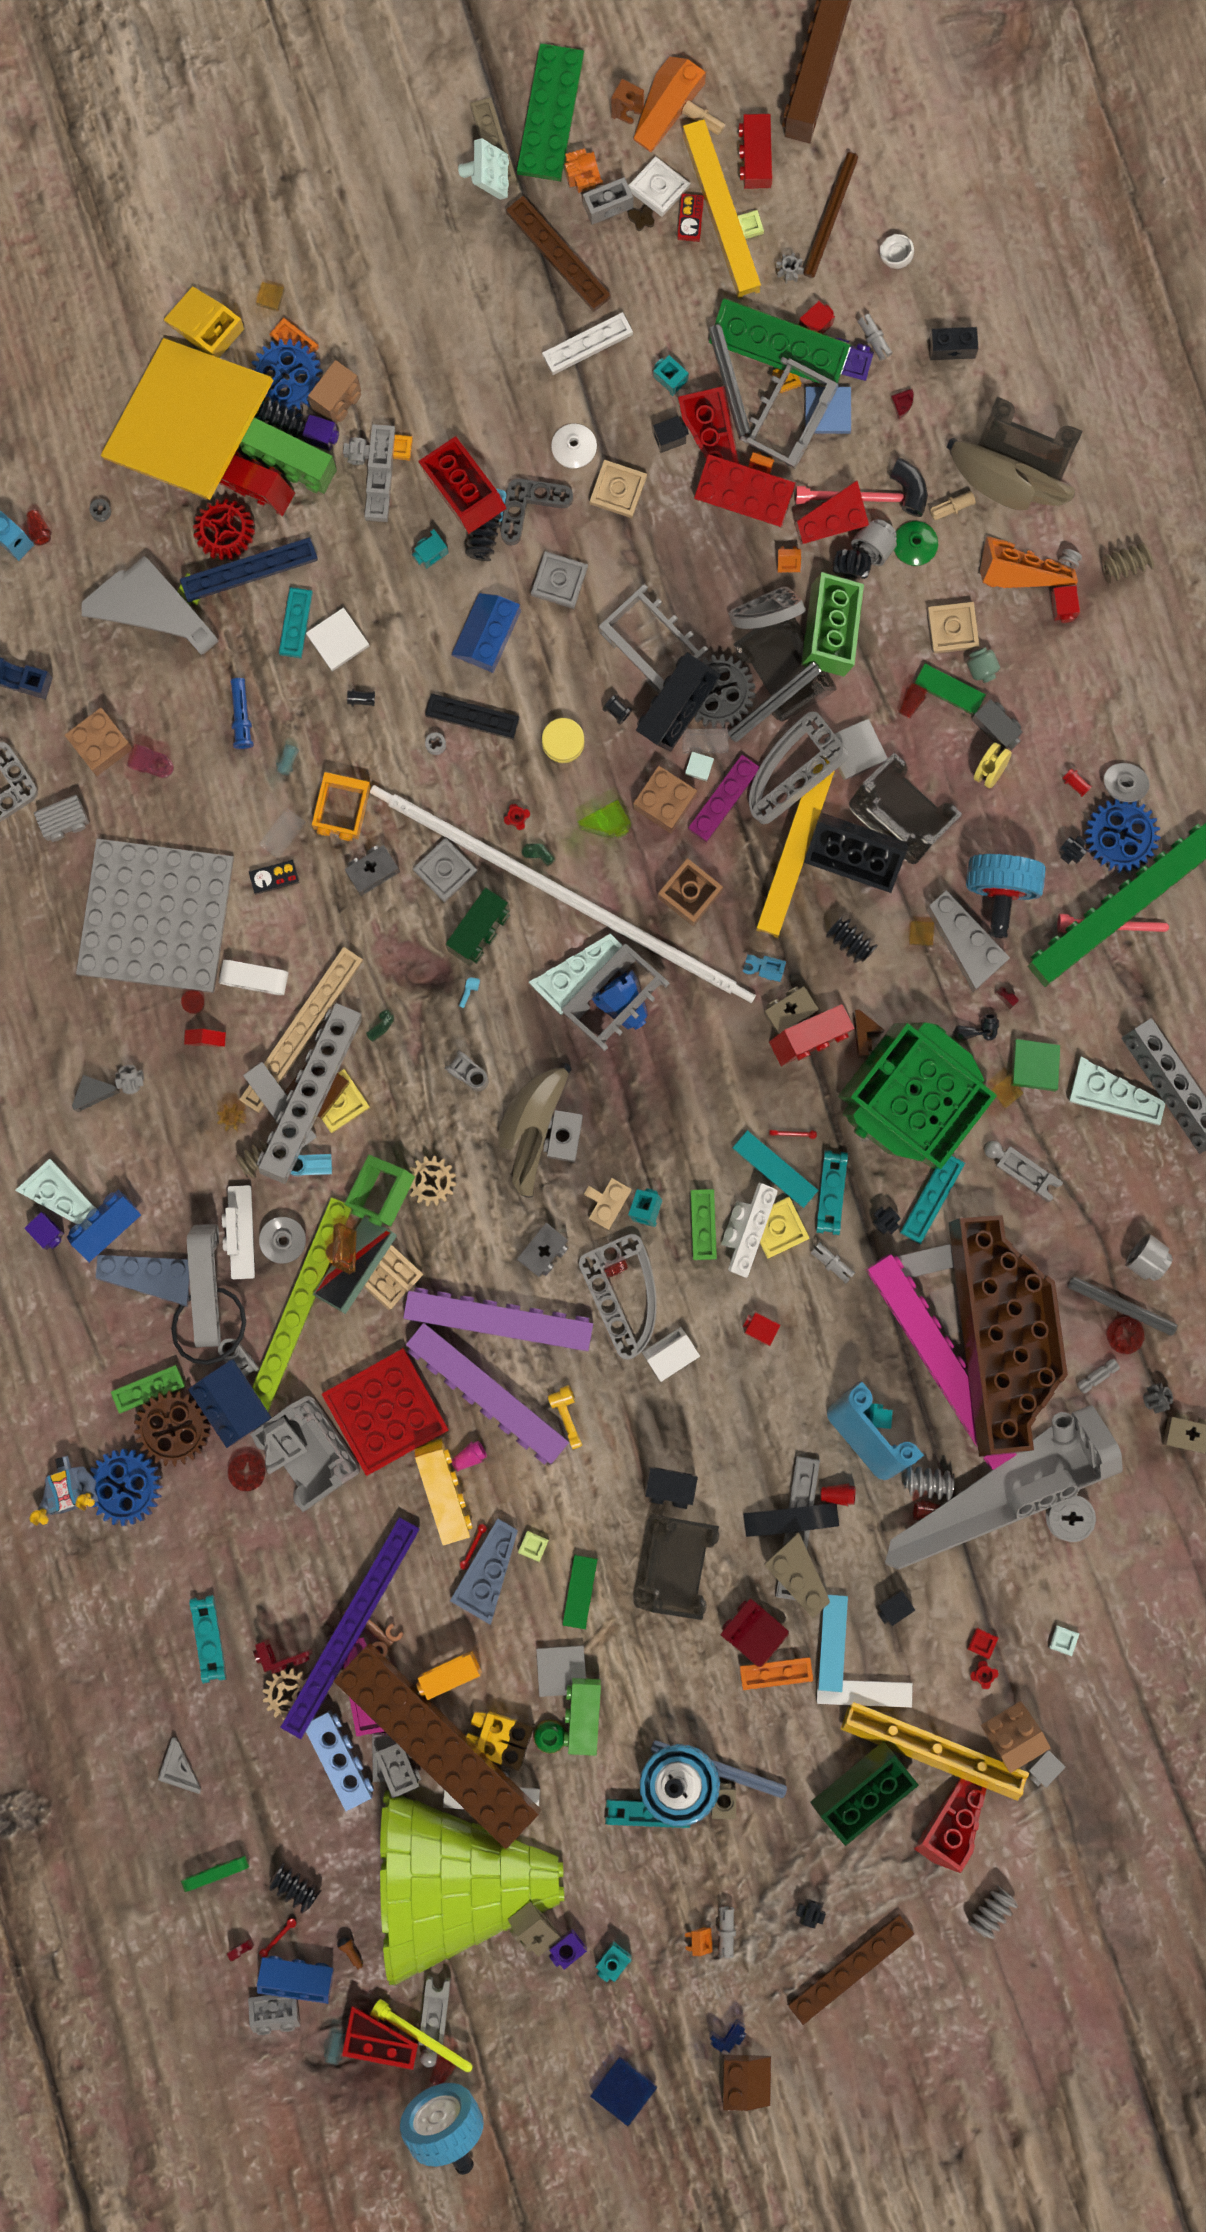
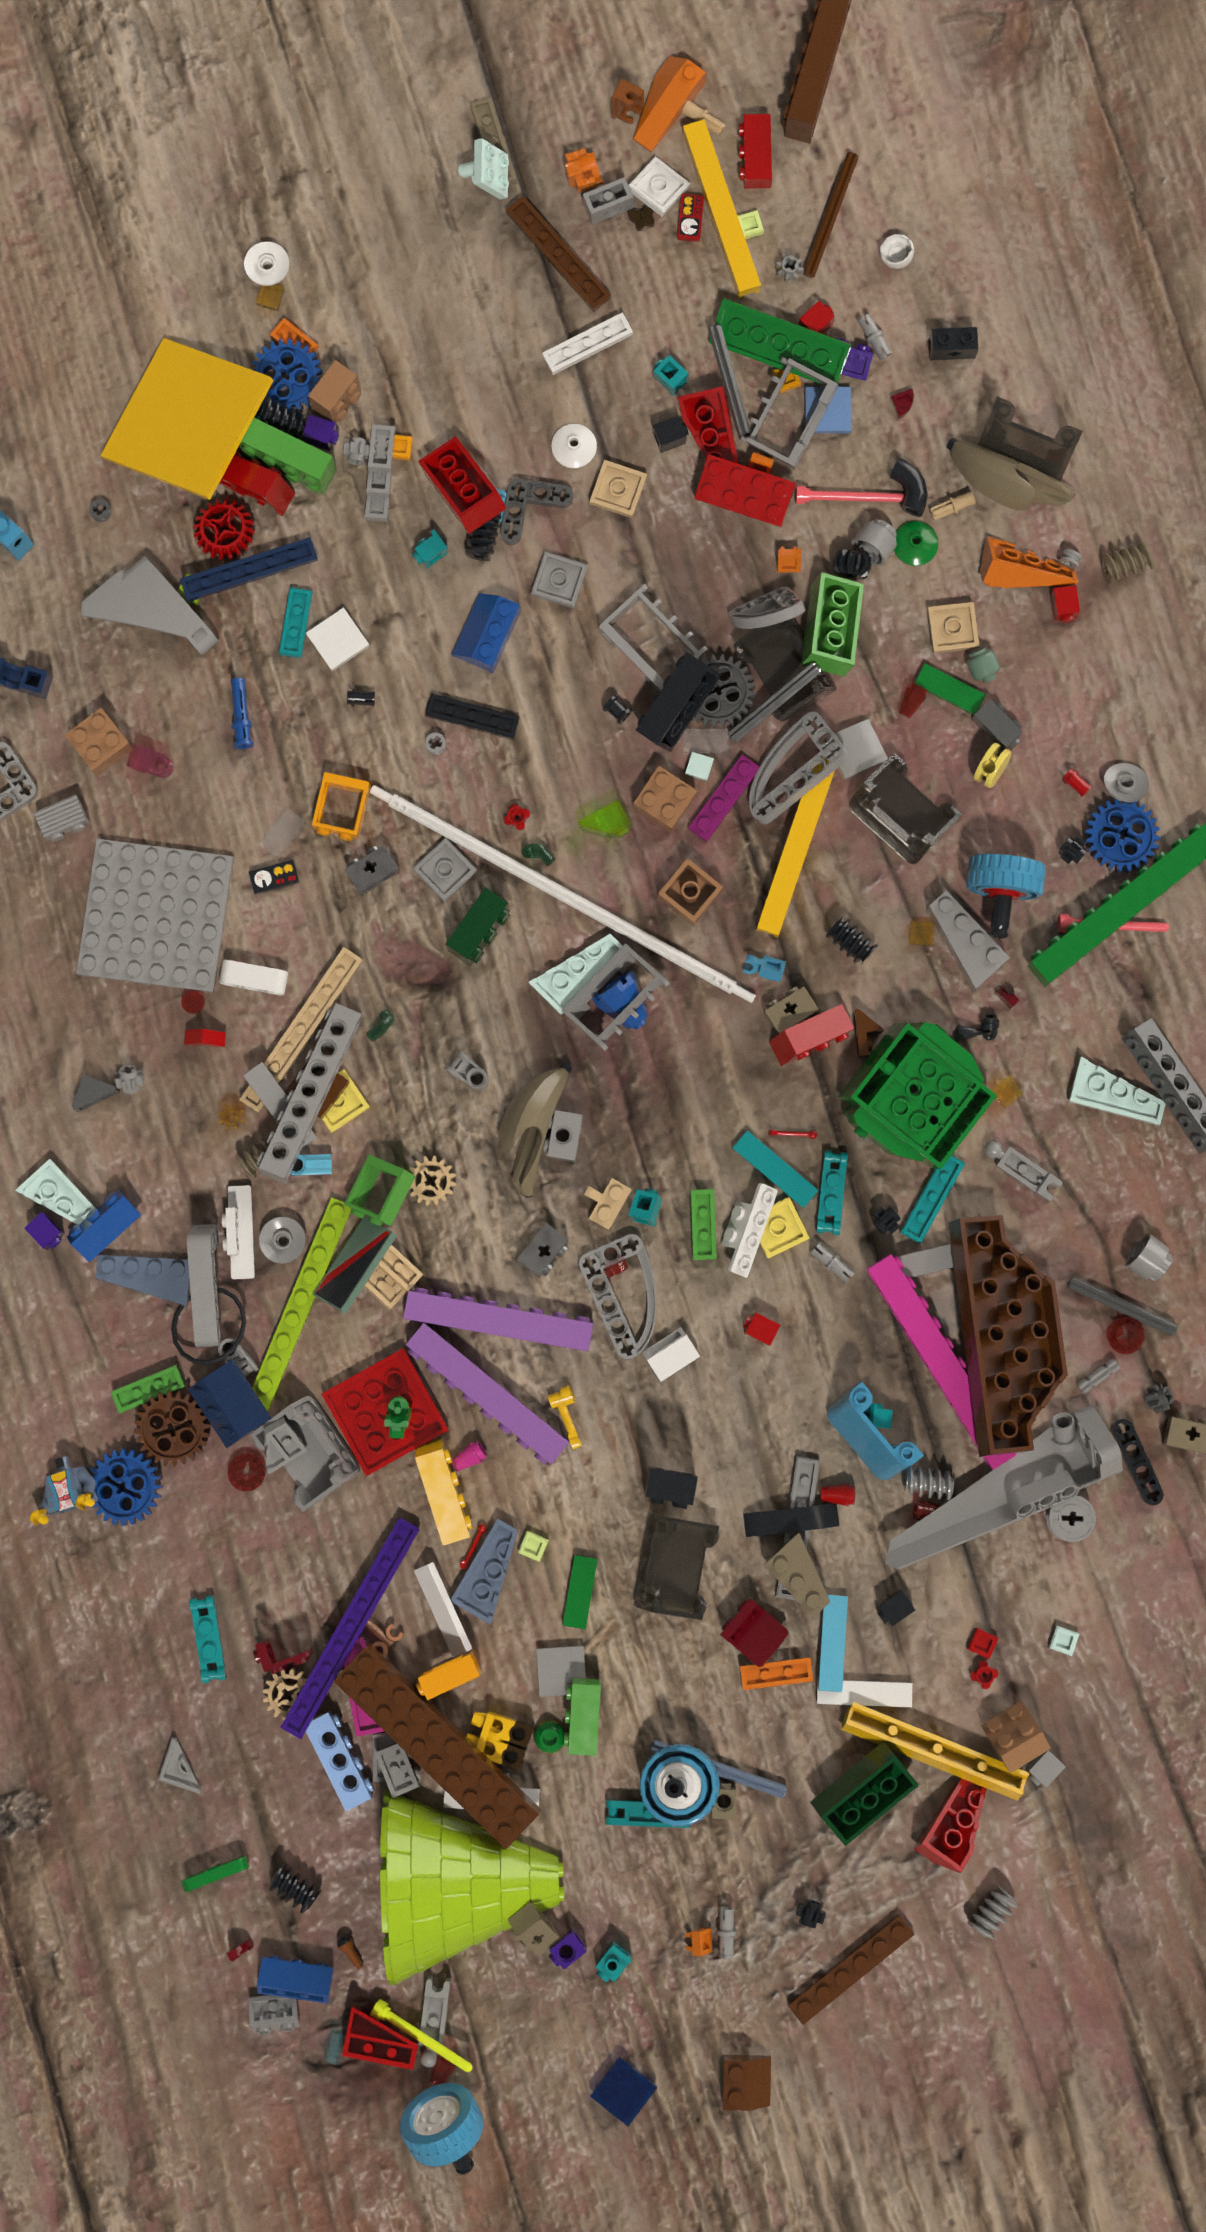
(38, 529): clear red cone -> none
(205, 322): yellow slope -> none
(264, 254): none -> white dish
(287, 760): clear light blue pin -> none
(291, 1923): red hinge -> none
(343, 1248): clear orange tile -> none
(397, 1417): none -> green hips
(443, 1609): none -> white tile
(471, 984): medium azure hand -> none
(550, 112): green plate -> none
(563, 740): light yellow head -> none
(734, 2036): clear blue bracket -> none
(835, 516): red wedge -> none
(856, 852): black brick -> none
(1035, 1065): green tile -> none
(1140, 1460): none -> black beam

